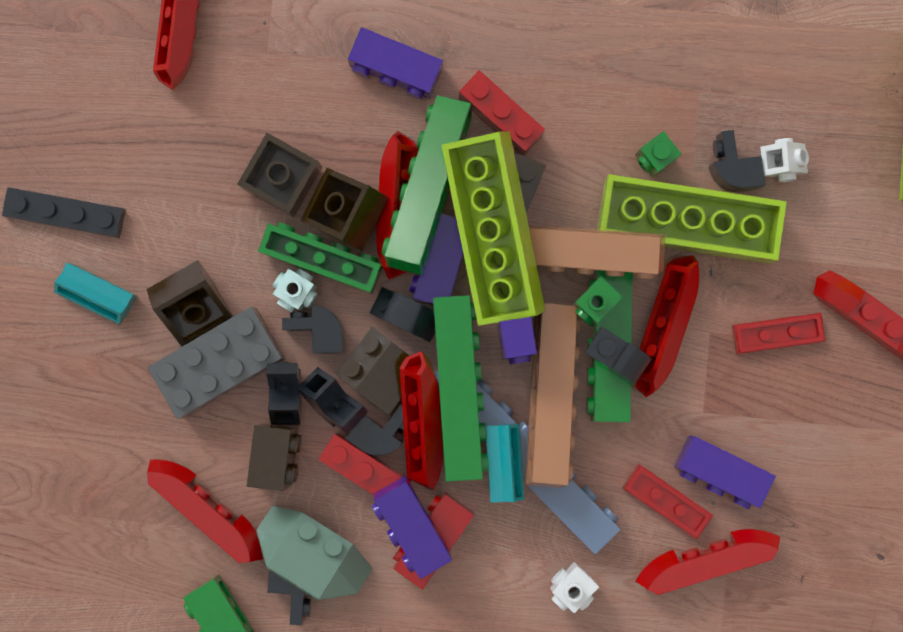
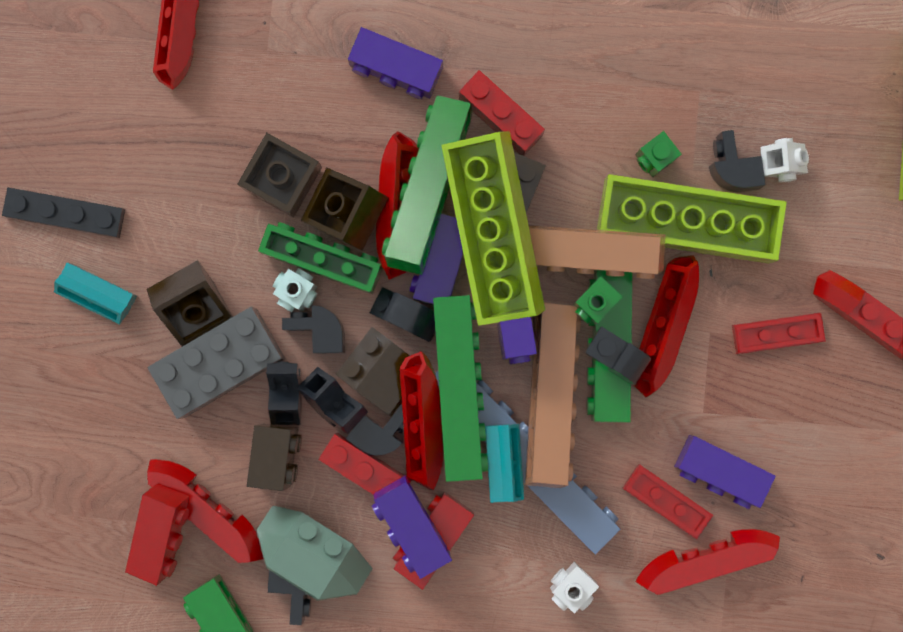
(157, 534): none -> red brick

